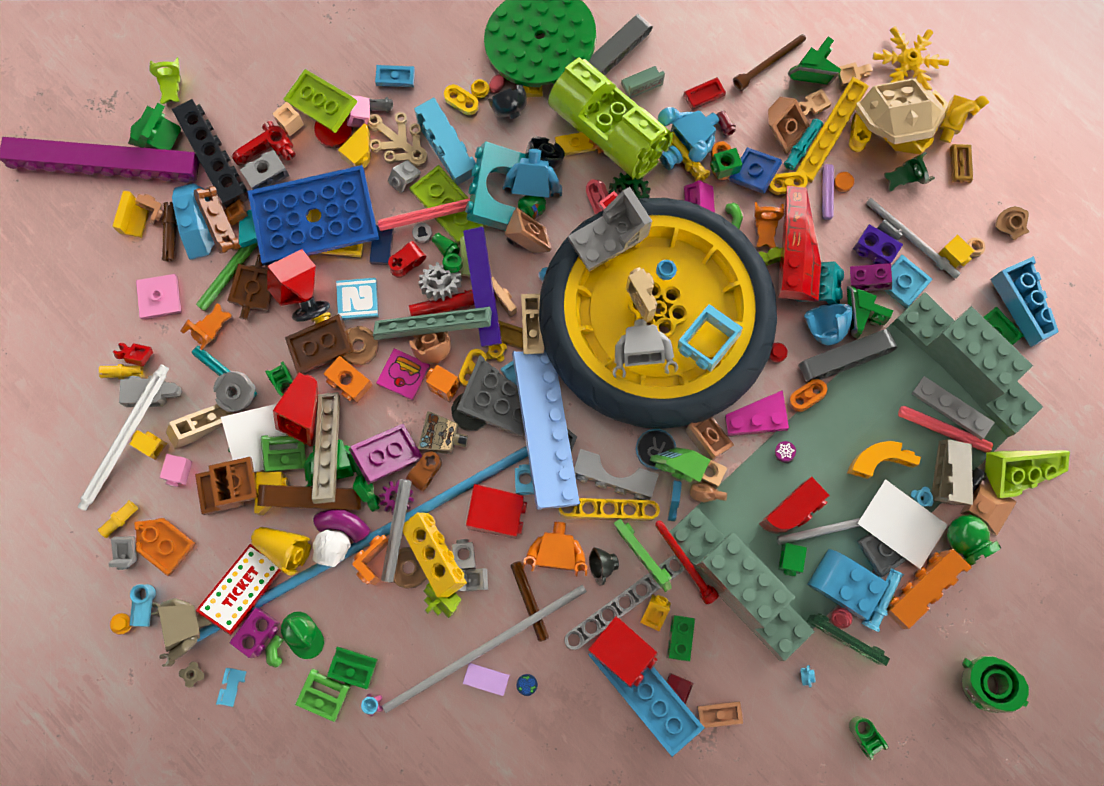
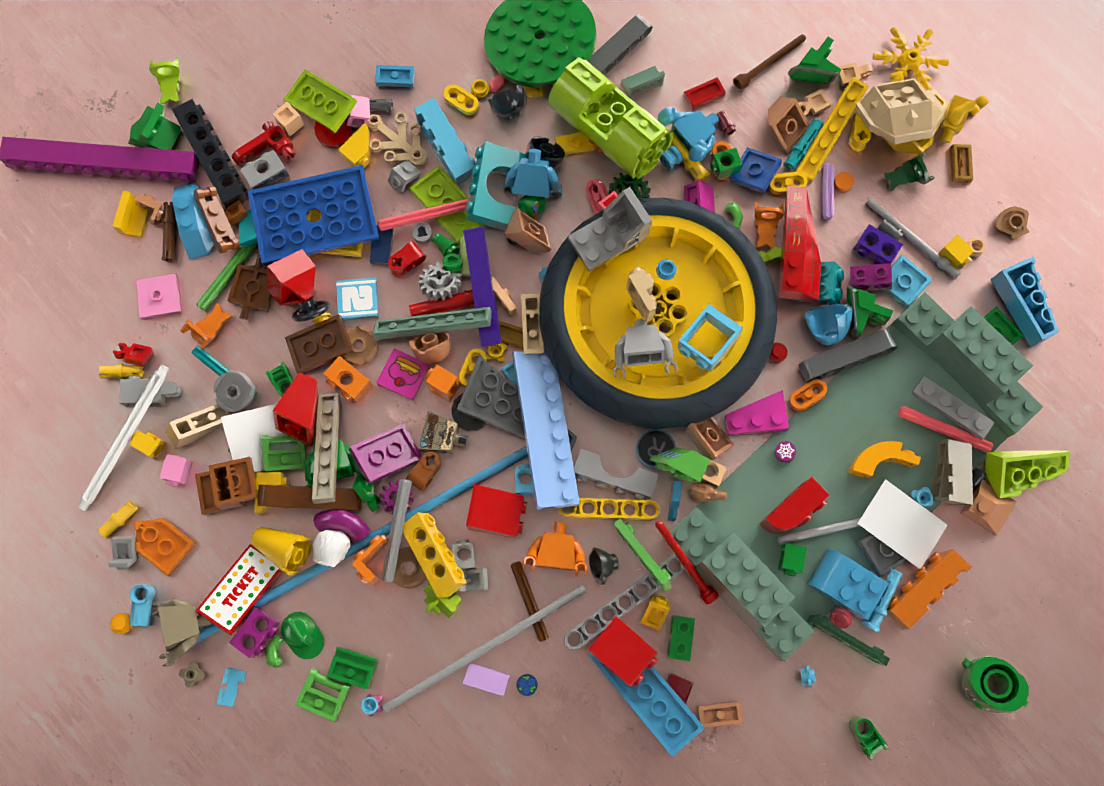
(971, 538): green tile -> none

